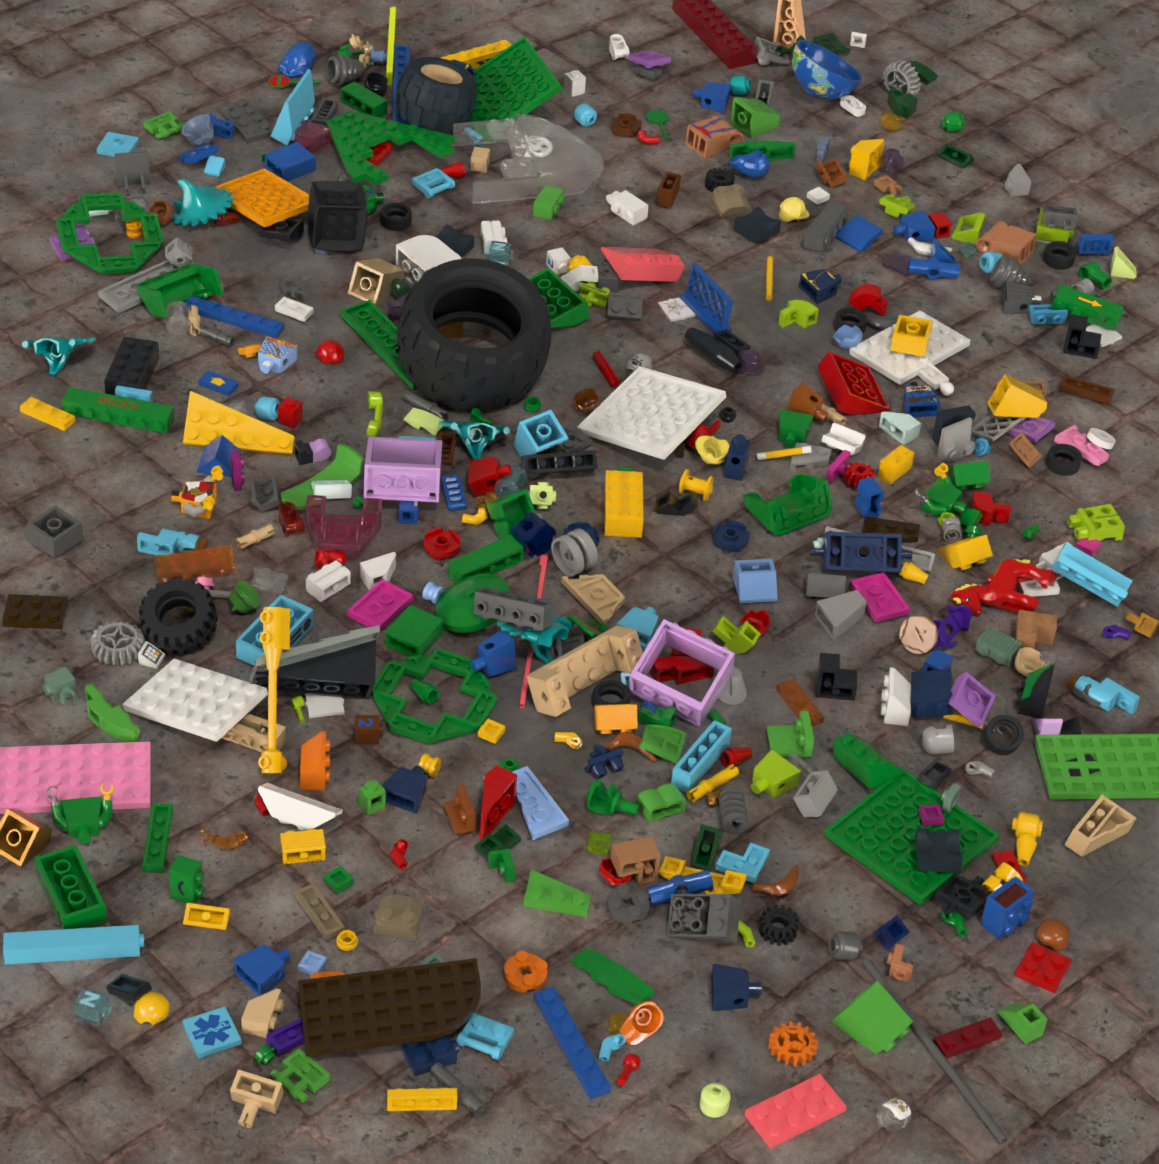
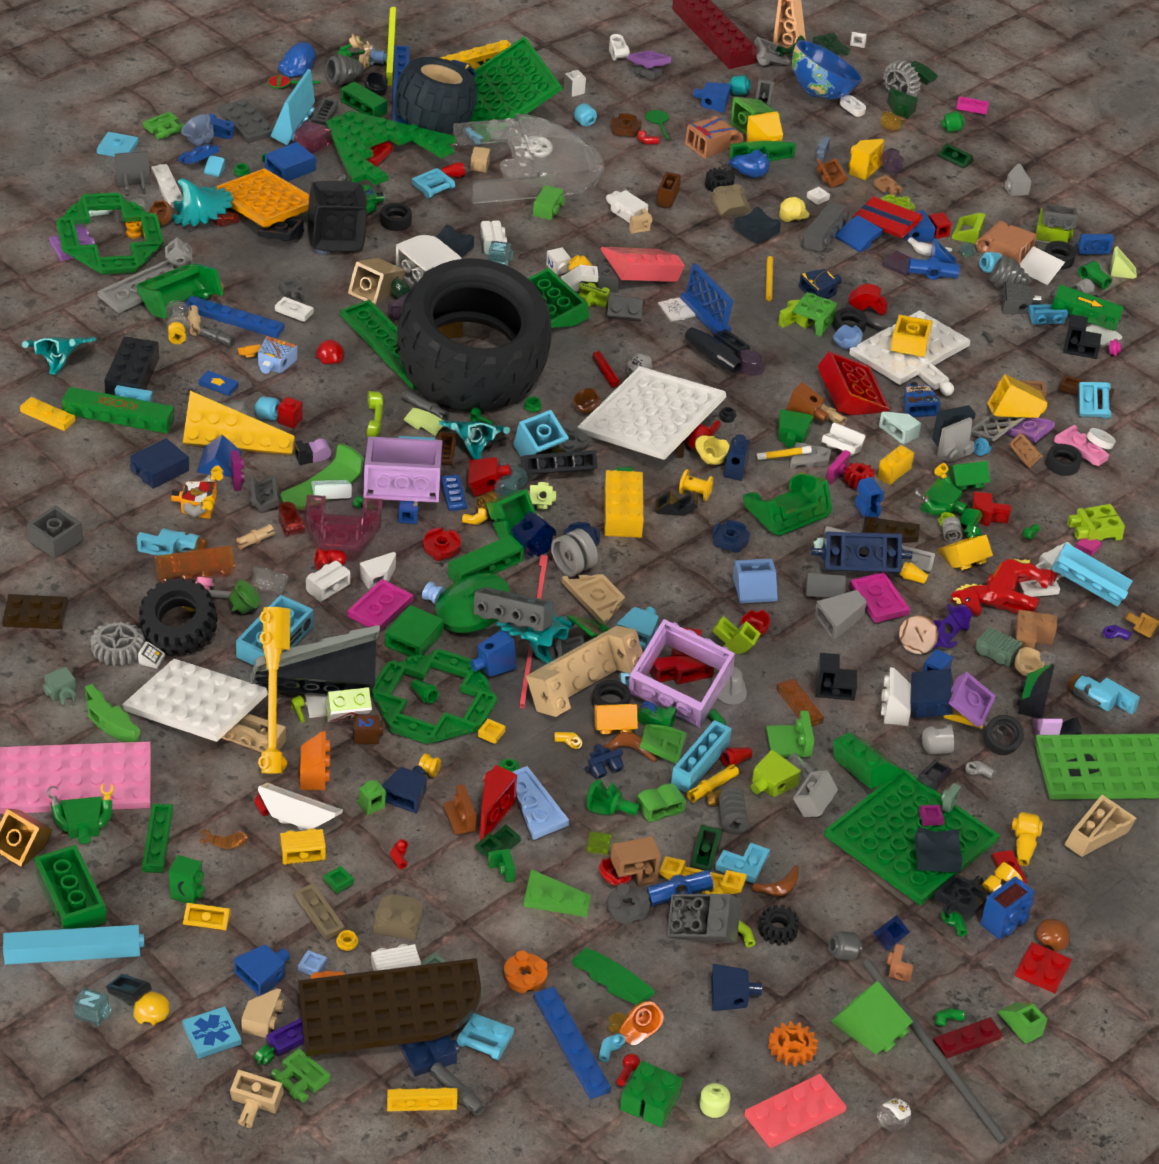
(159, 463): none -> dark blue brick
(166, 183): none -> white plate
(178, 329): none -> yellow wheel
(241, 169): none -> green plate
(347, 703): none -> piece
(397, 957): none -> white brick
(640, 222): none -> tan bracket
(656, 1088): none -> green piece
(764, 127): none -> yellow slope
(818, 309): none -> bright green bracket
(889, 217): none -> red tile
(948, 1013): none -> green arm
(972, 105): none -> dark pink plate
(1041, 265): none -> white sticker
(1089, 399): none -> medium azure plate
(1115, 347): none -> dark pink plate

